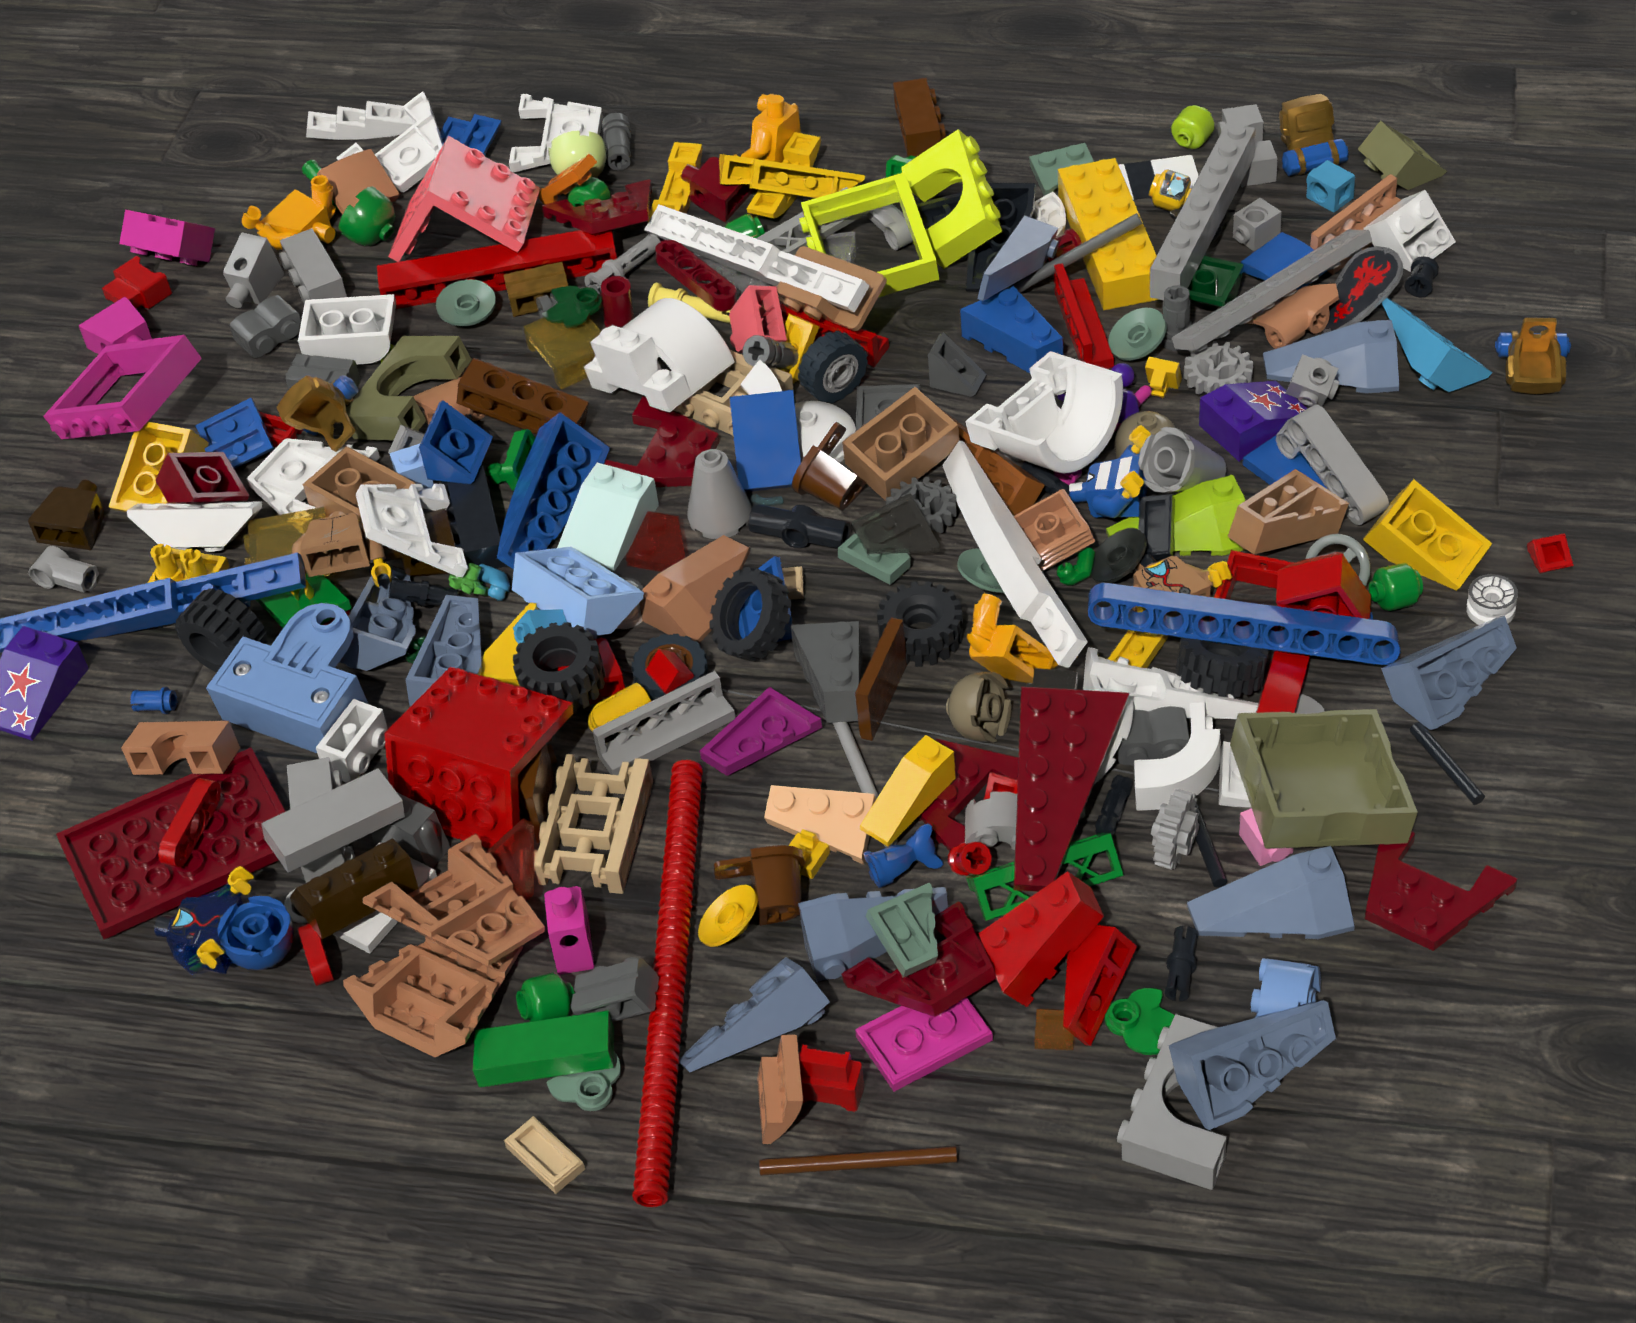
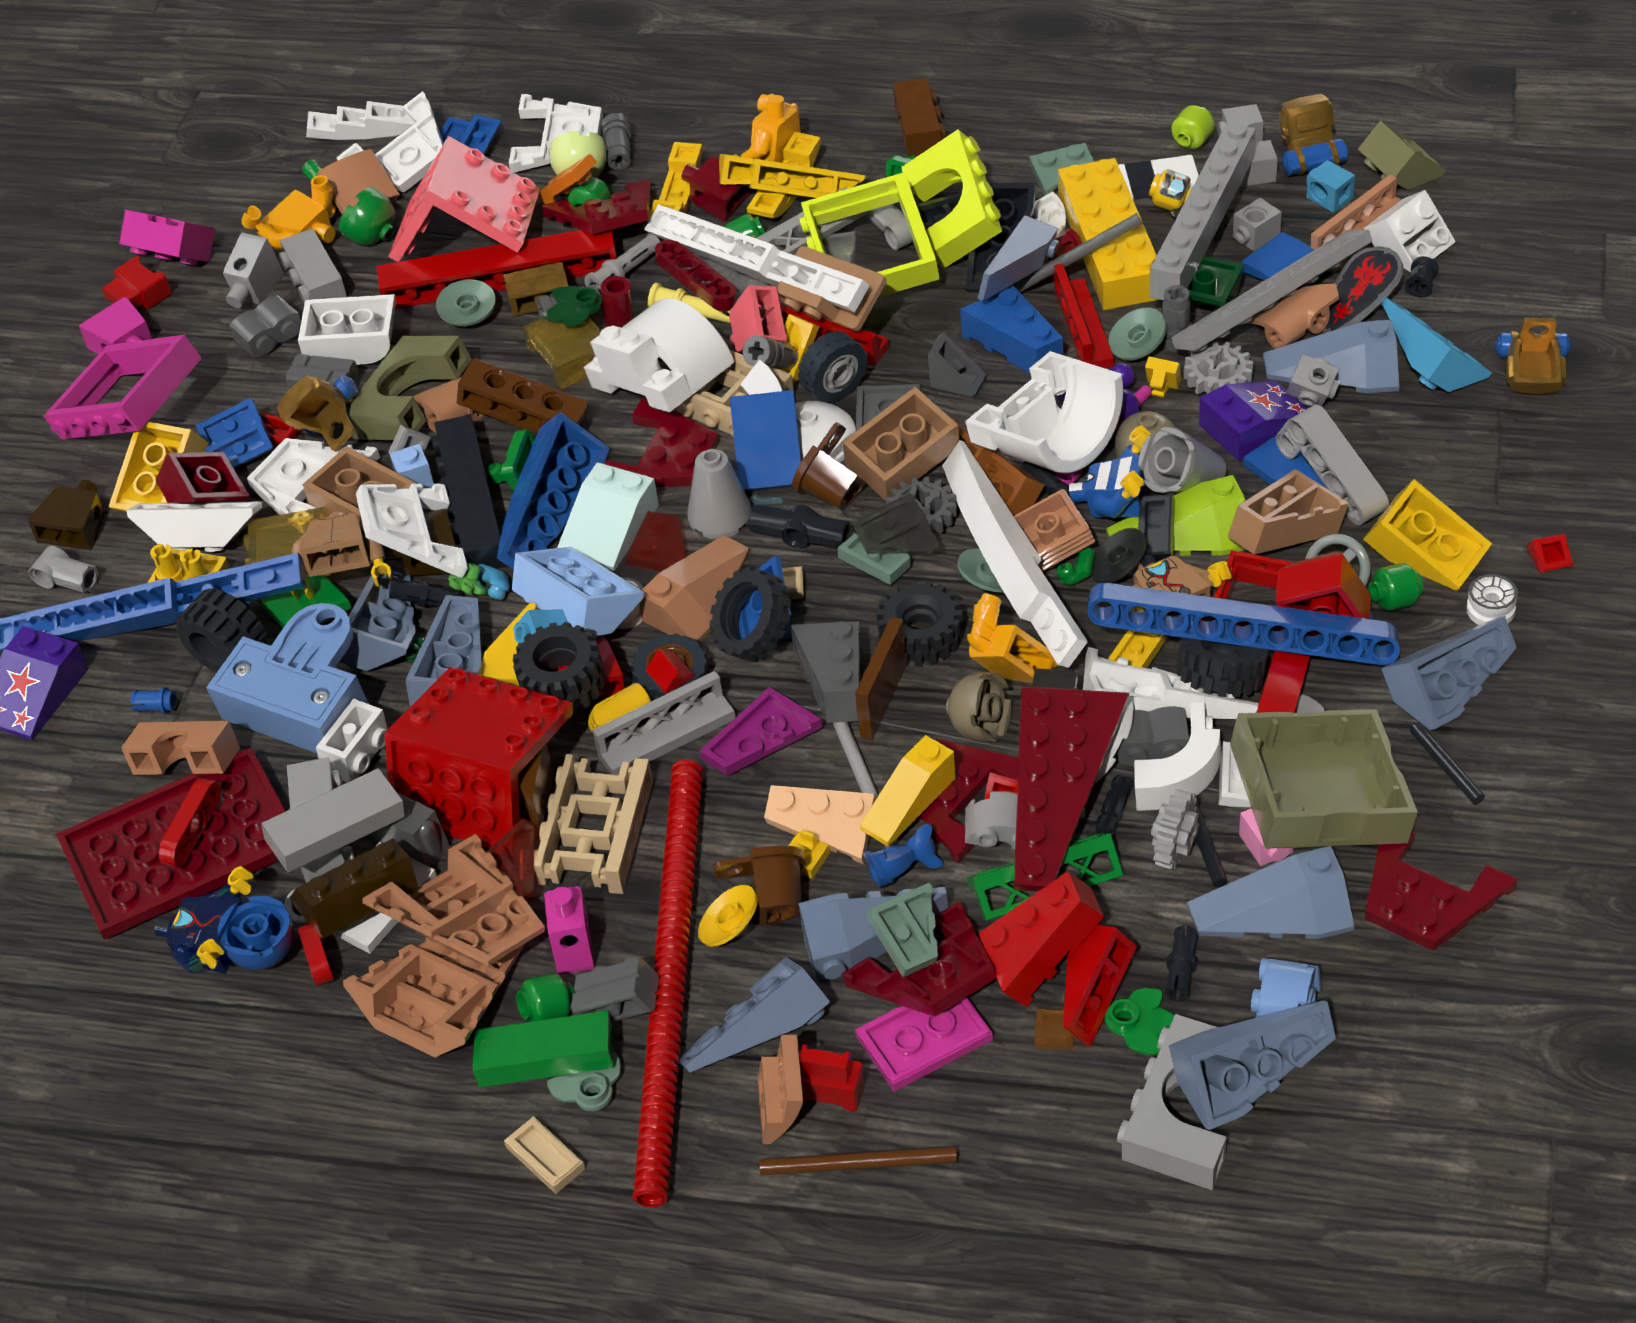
(453, 446): blue slope -> none
(976, 851): red bush -> none

